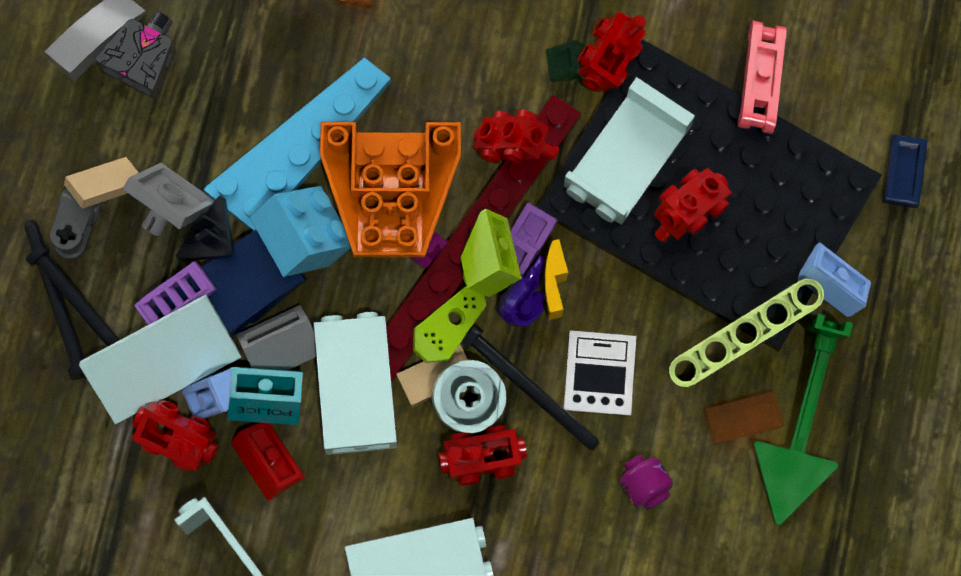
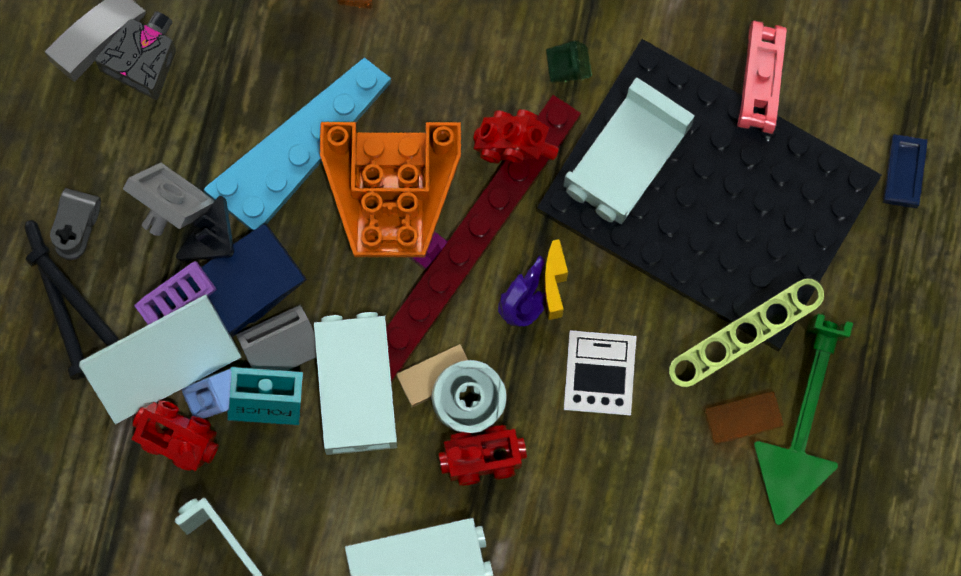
(100, 182): tan tile -> none
(267, 459): red slope -> none
(301, 230): medium azure brick -> none
(443, 330): lime piece -> none
(490, 255): lime slope -> none
(531, 234): medium lavender slope -> none
(531, 389): black bar -> none
(611, 52): red brick -> none
(646, 482): magenta head -> none
(689, 206): red brick -> none
(841, 283): light blue slope -> none

